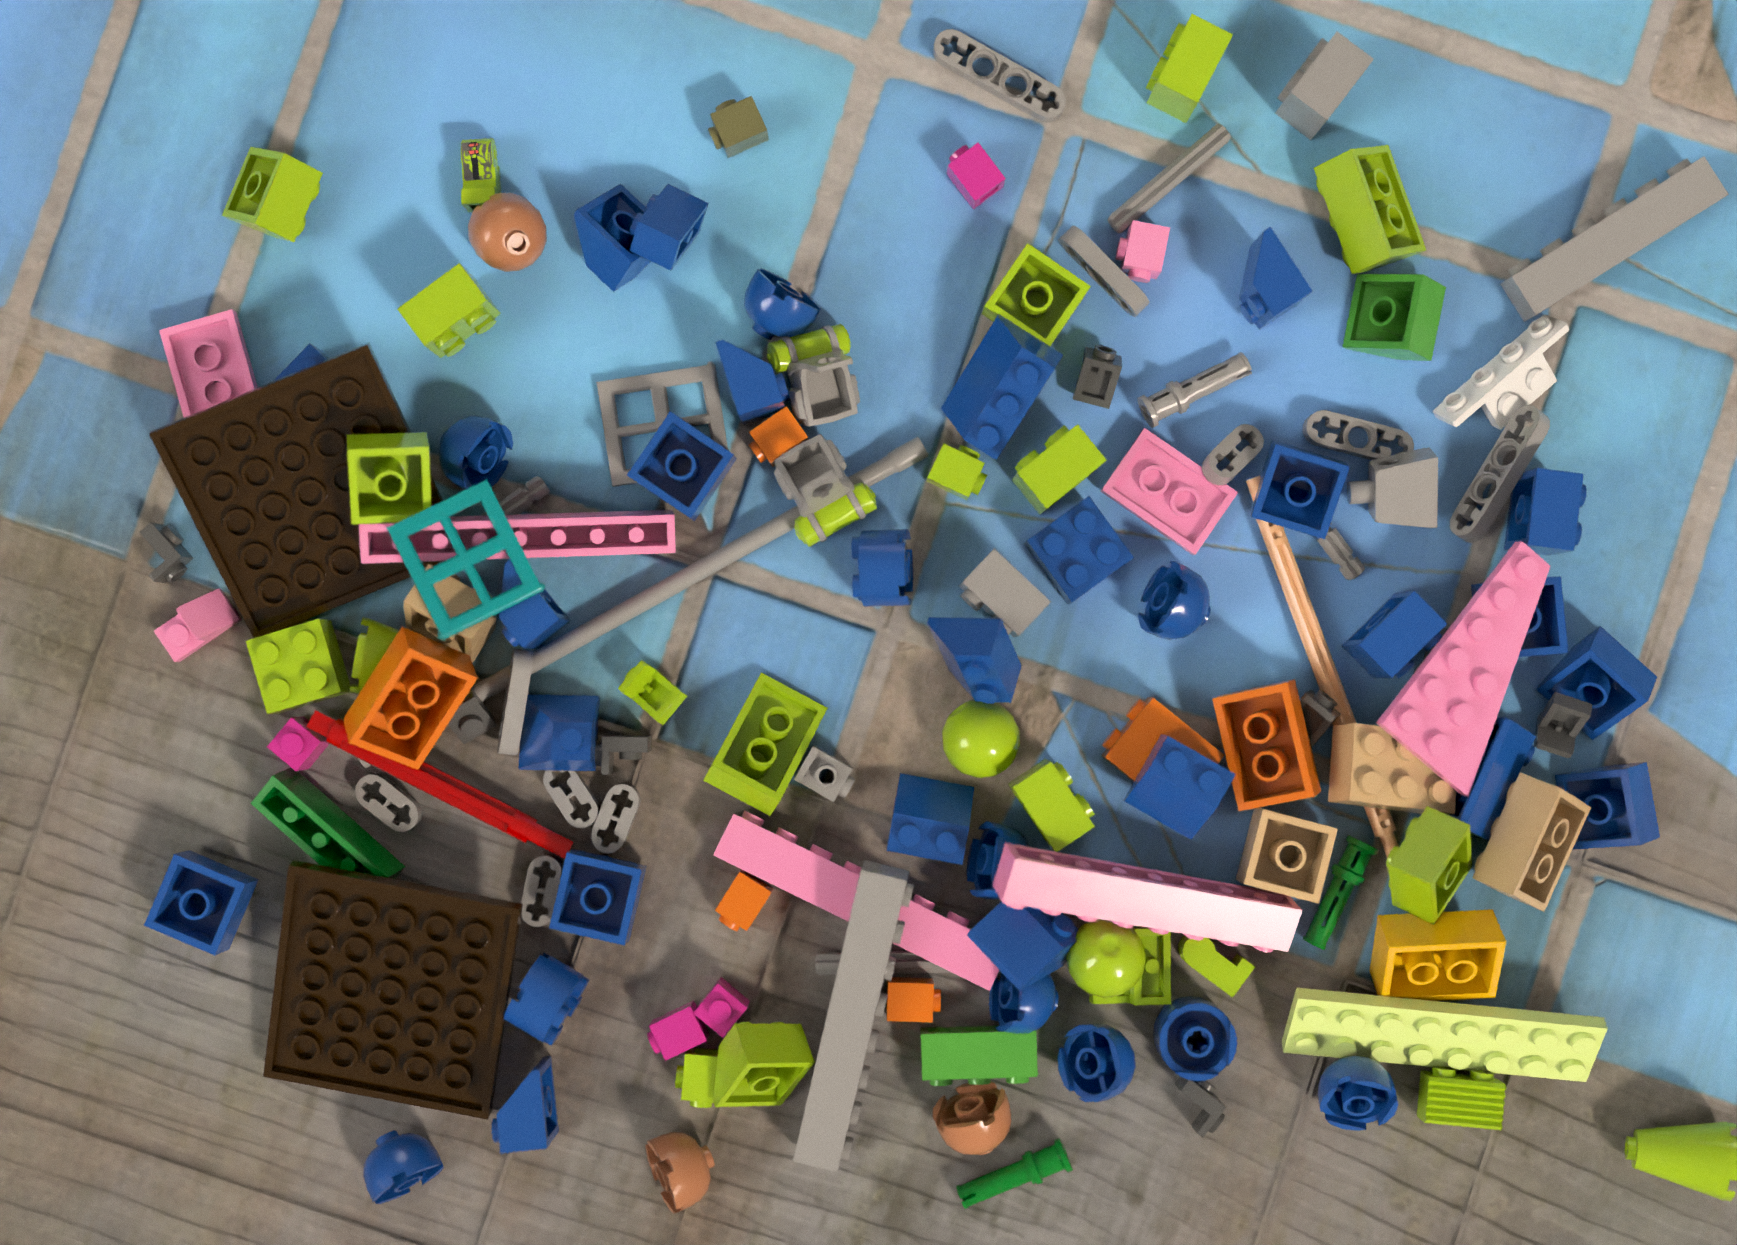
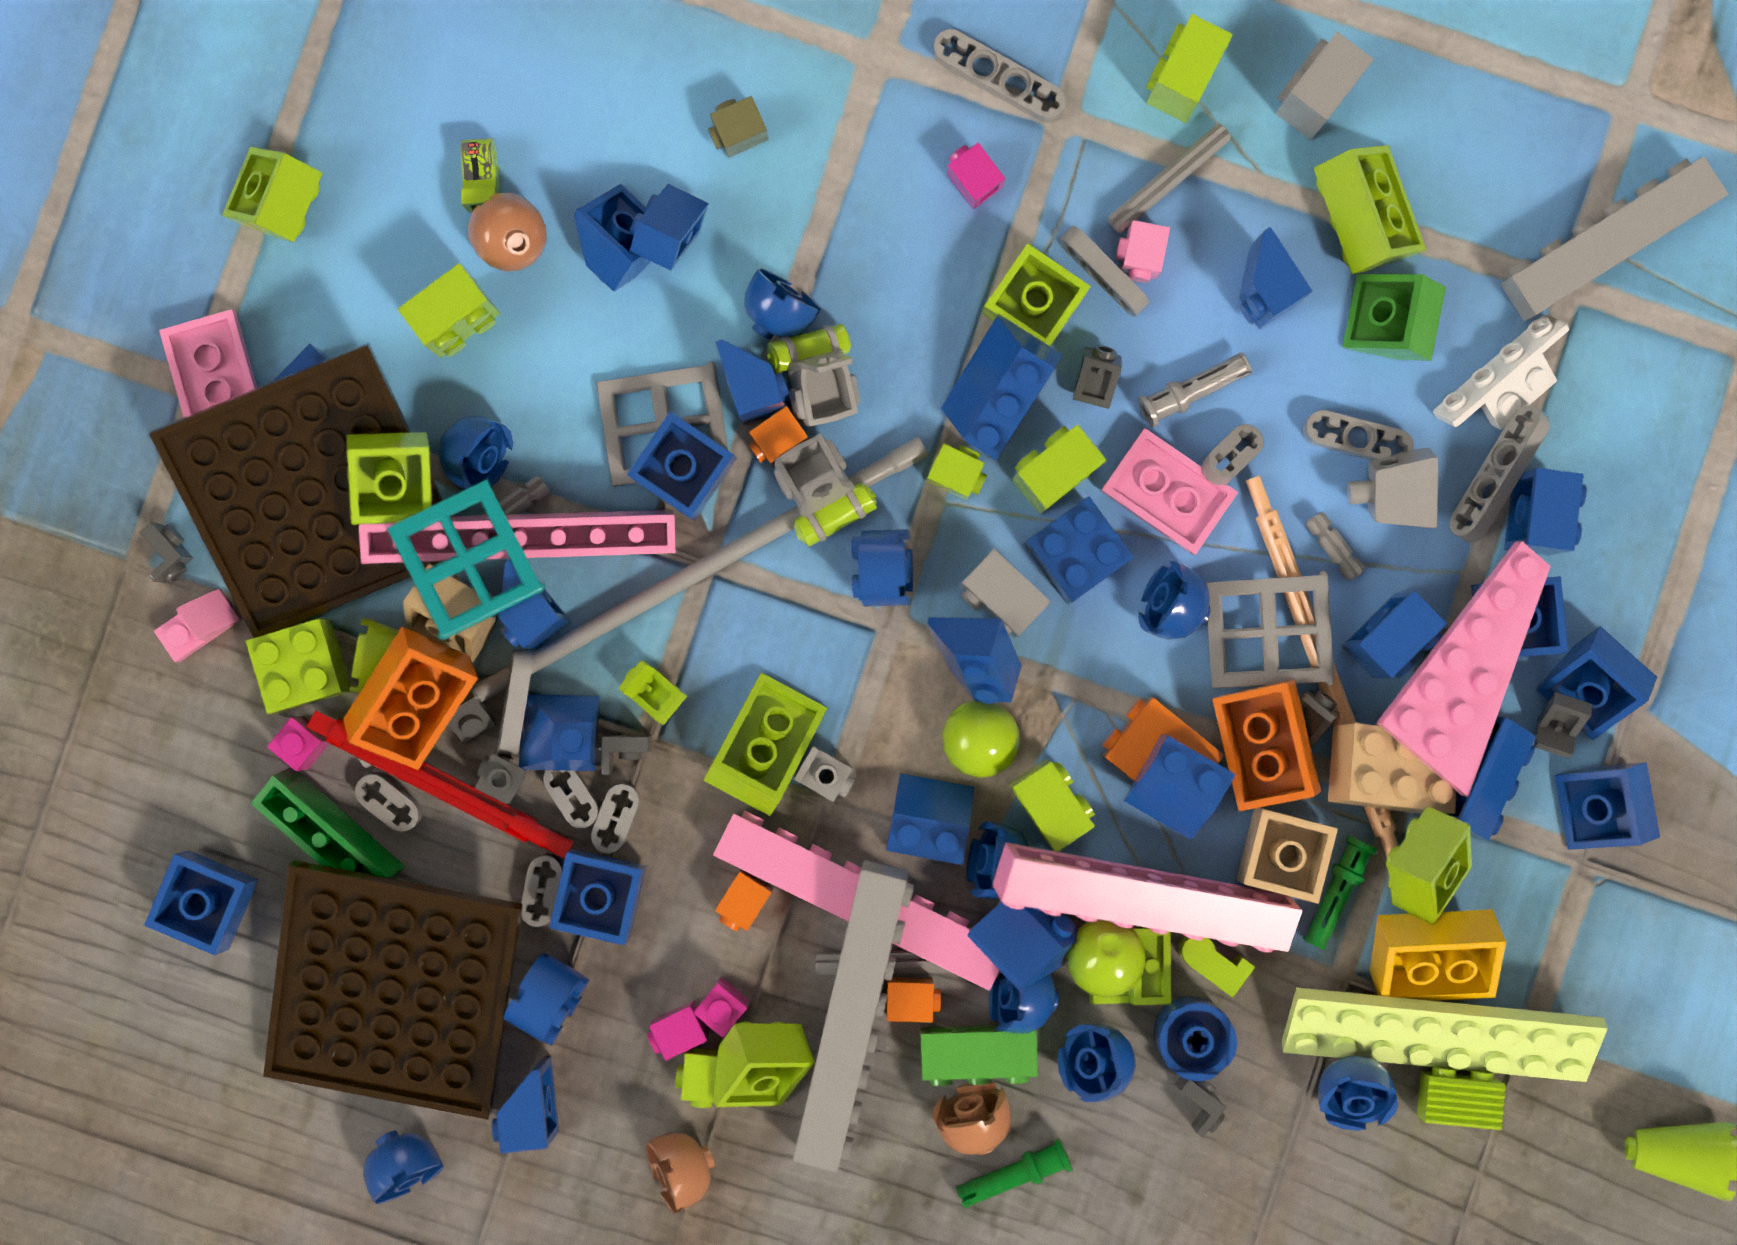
(500, 777): none -> dark grey bracket
(1270, 631): none -> light grey window
(1299, 489): blue slope -> none
(1531, 841): tan brick -> none

